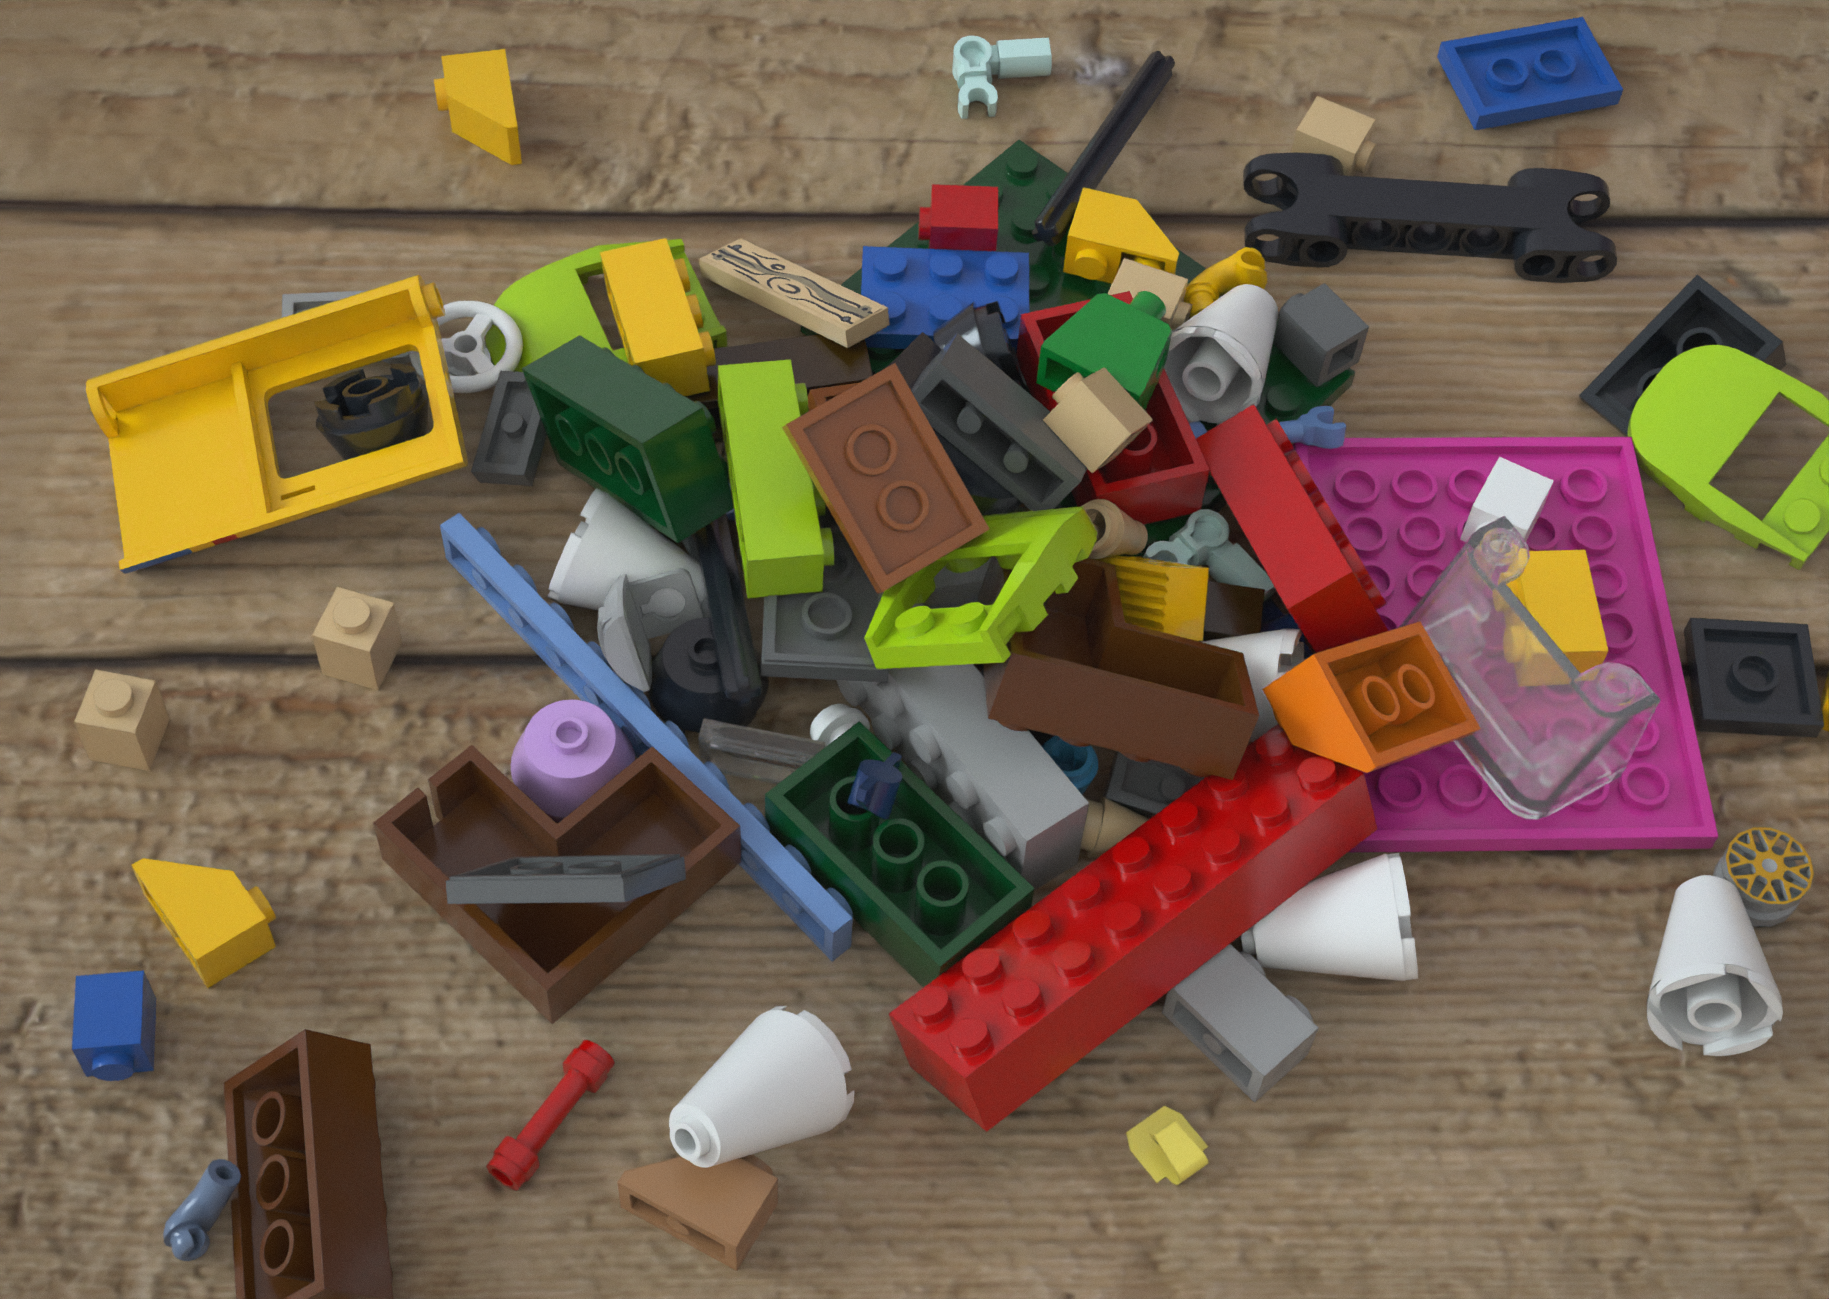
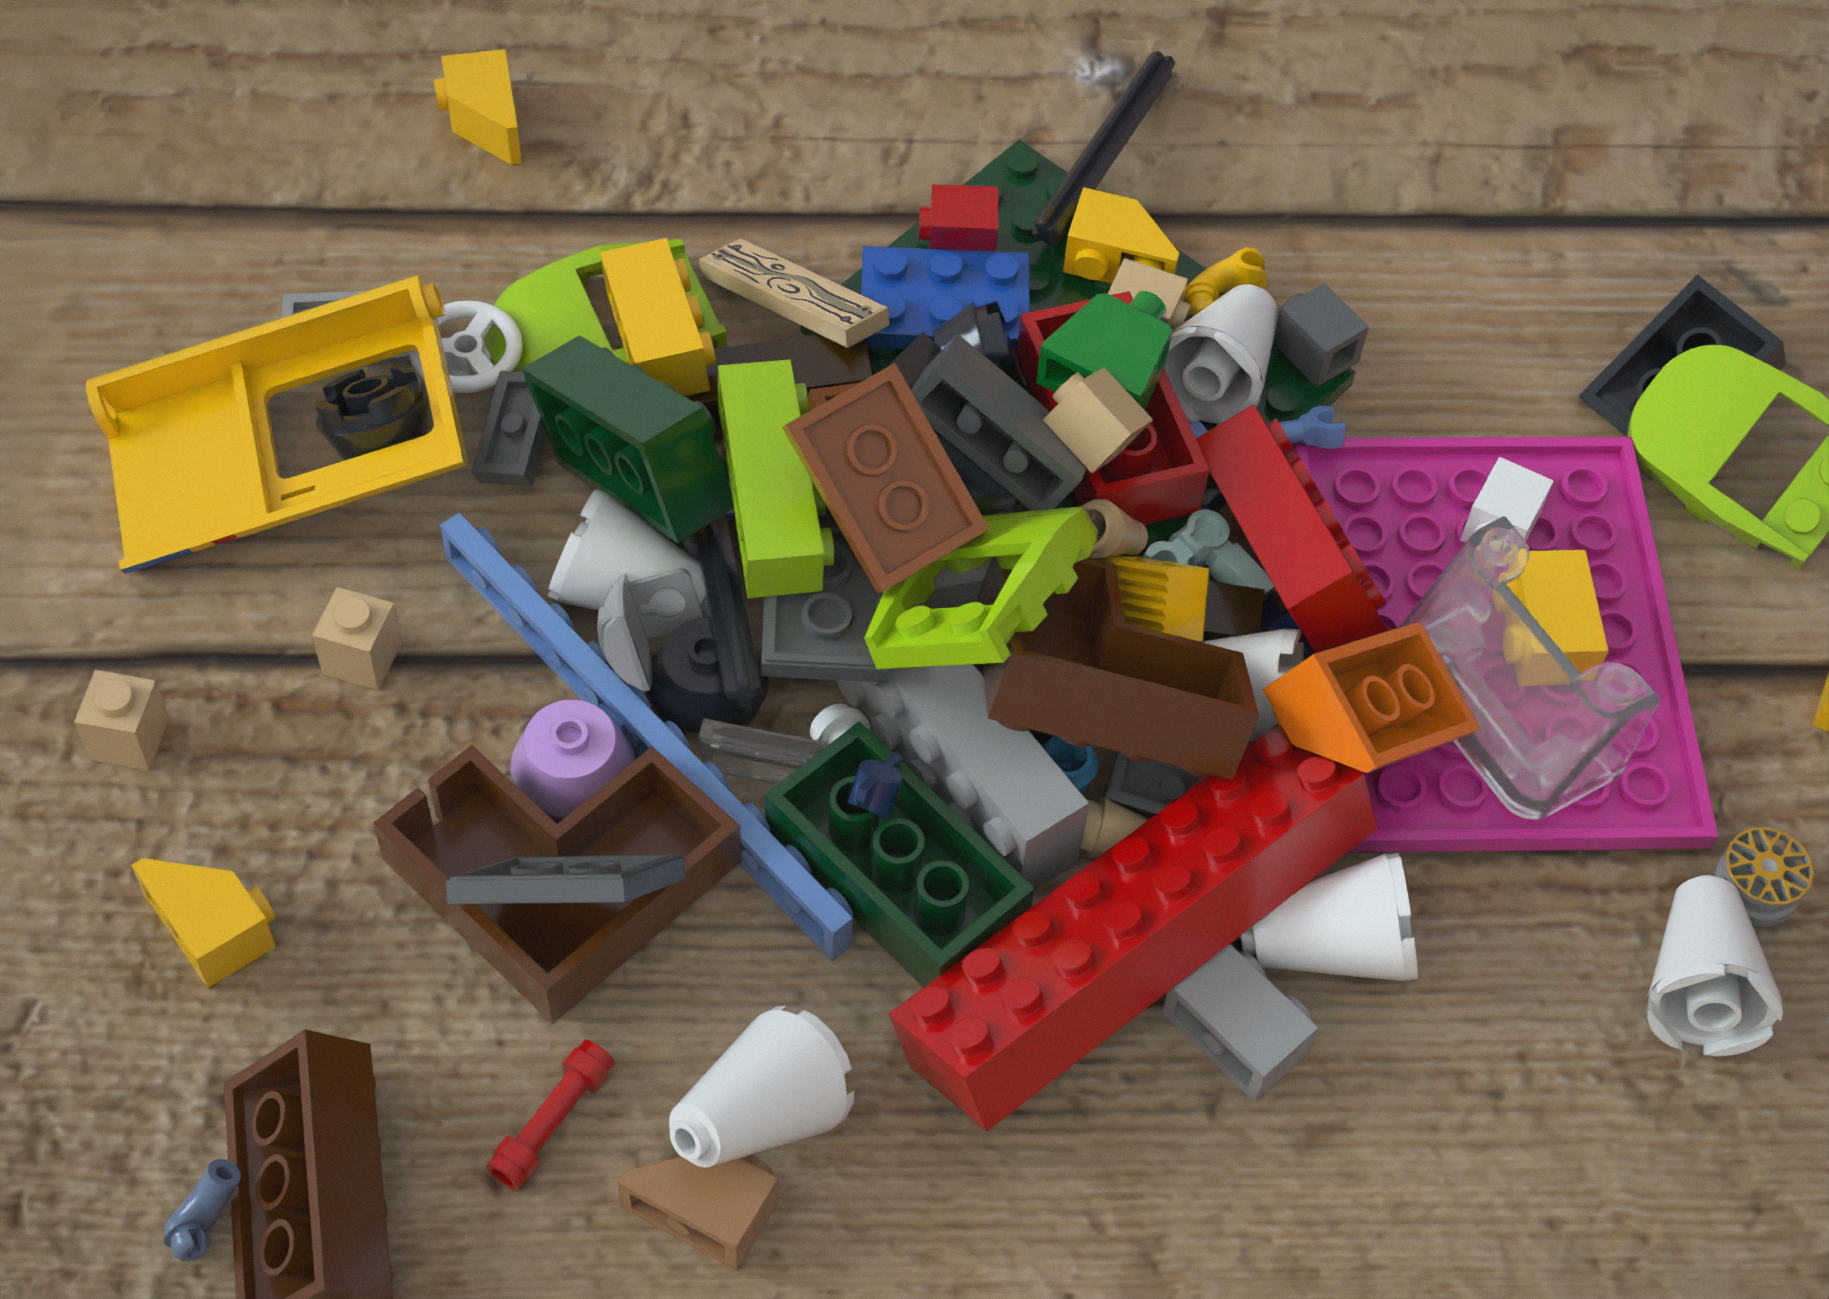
(114, 1024): blue brick -> none
(978, 60): light aqua bar -> none
(1178, 1147): light yellow piece -> none
(1337, 133): tan brick -> none
(1523, 222): black piece -> none
(1529, 73): blue plate -> none
(1753, 677): black plate -> none

